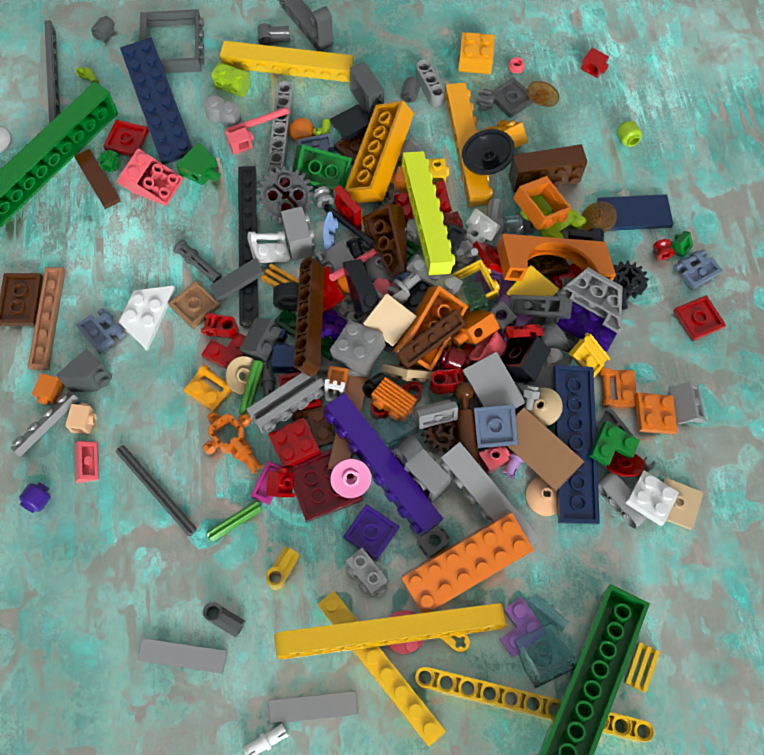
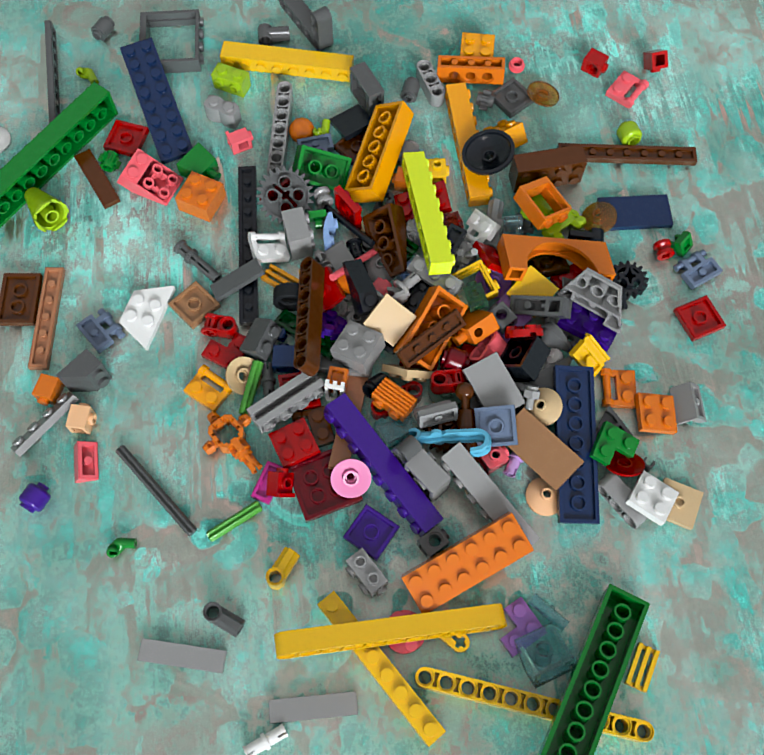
(46, 210): none -> lime cone
(119, 545): none -> green arm
(200, 196): none -> orange brick
(258, 120): coral bar -> none
(317, 216): none -> green tile
(455, 436): none -> medium azure piece
(471, 69): none -> orange brick
(623, 85): none -> coral plate
(638, 154): none -> reddish brown plate
(655, 60): none -> red brick

